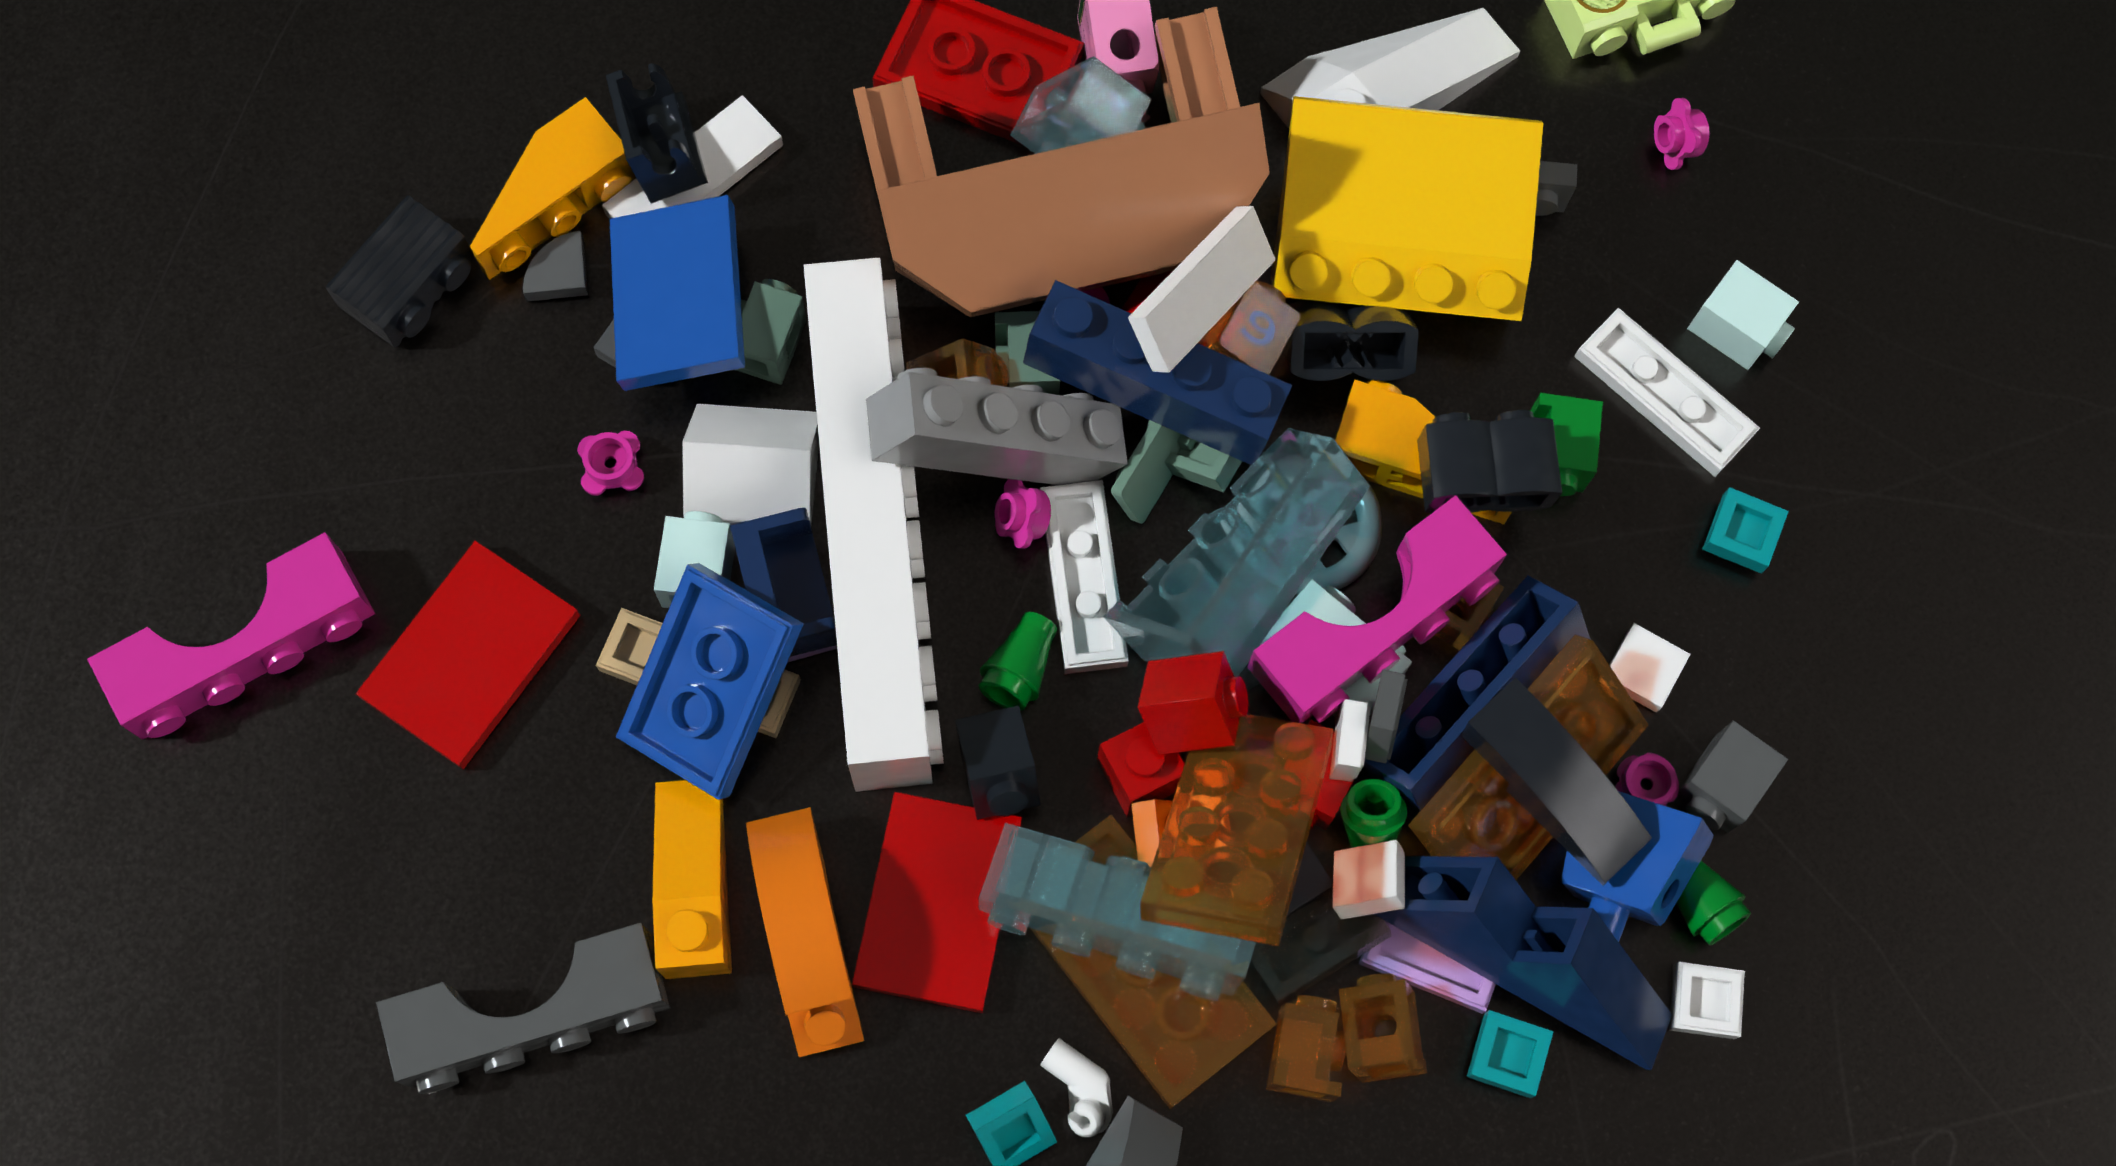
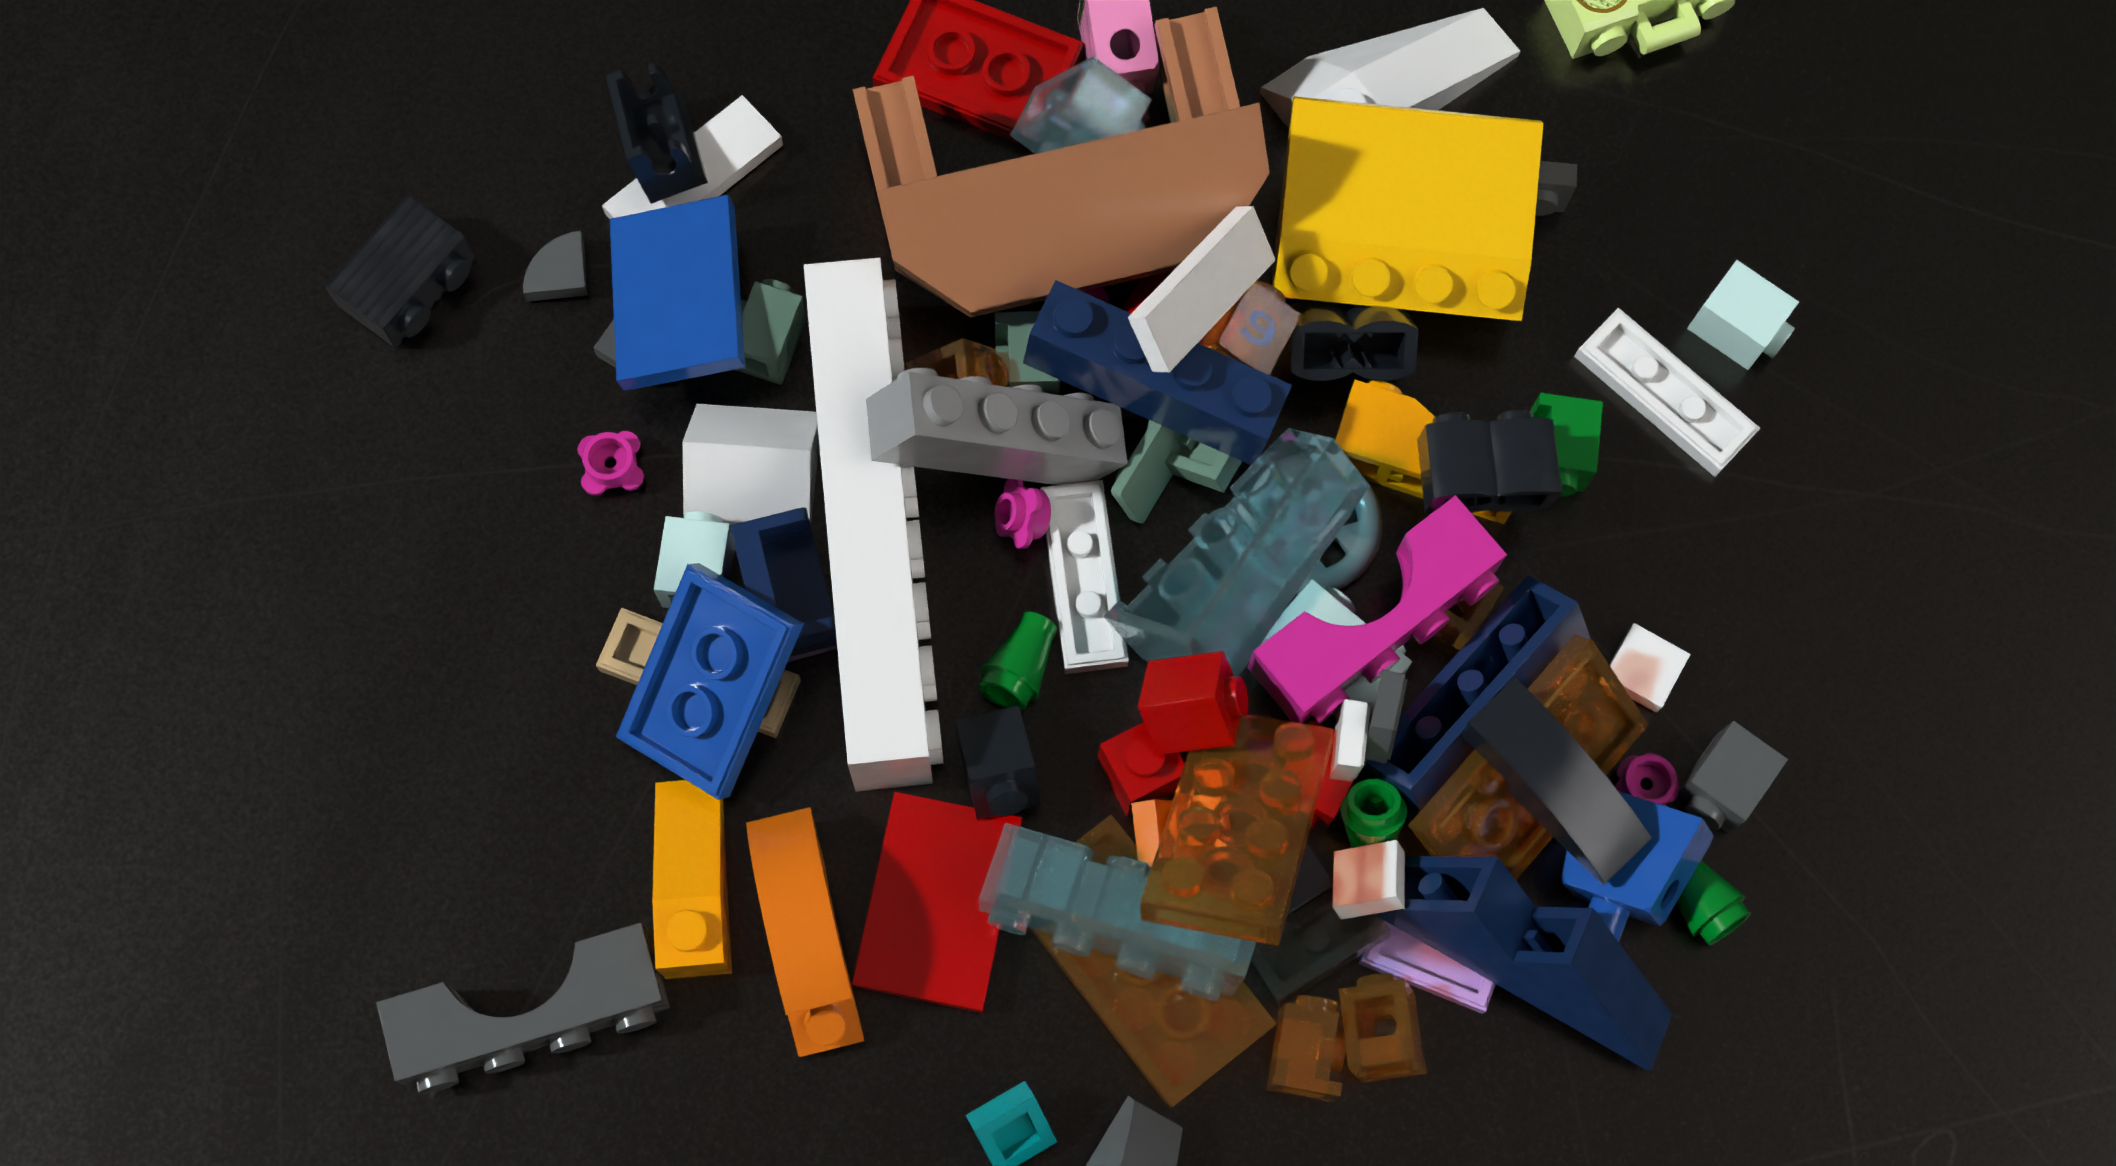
(306, 602): dark pink arch -> none
(468, 654): red tile -> none
(557, 180): light orange slope -> none
(1087, 1088): white arm -> none
(1510, 1054): teal plate -> none
(1681, 133): dark pink plate -> none
(1707, 1000): white tile -> none
(1745, 530): teal plate -> none

